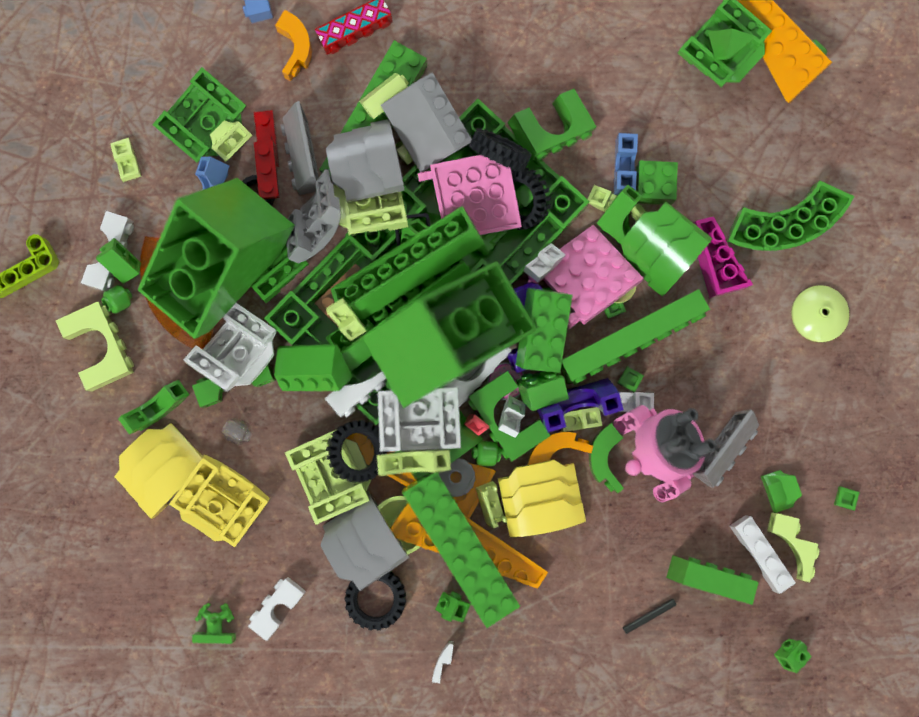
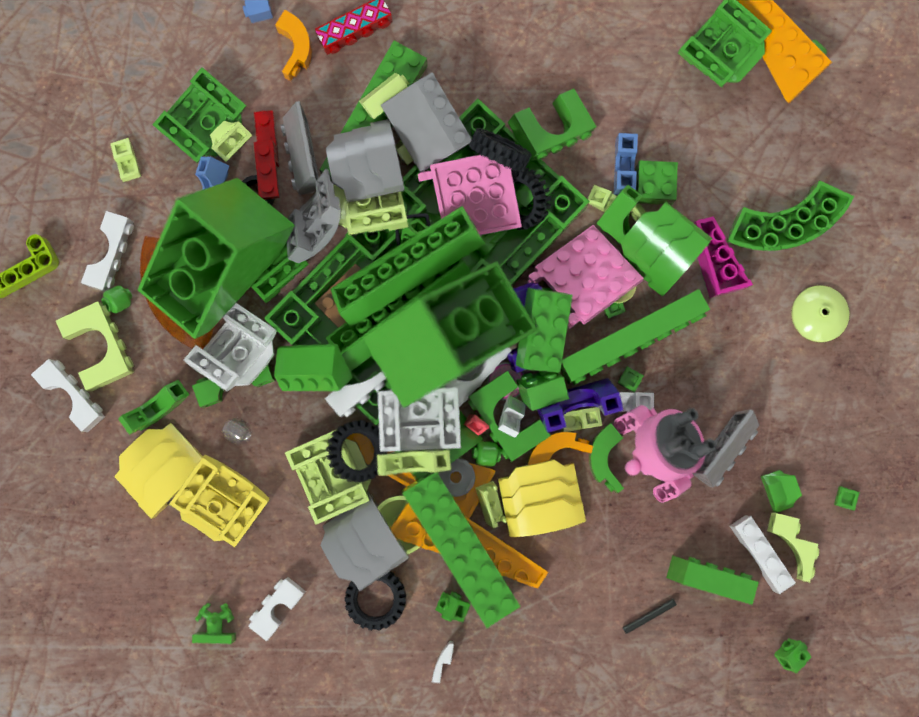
(84, 412): none -> white arch
(119, 261): bright green hinge -> none
(346, 319): yellowish green slope -> none
(545, 262): white slope -> none
(728, 42): bright green slope -> none

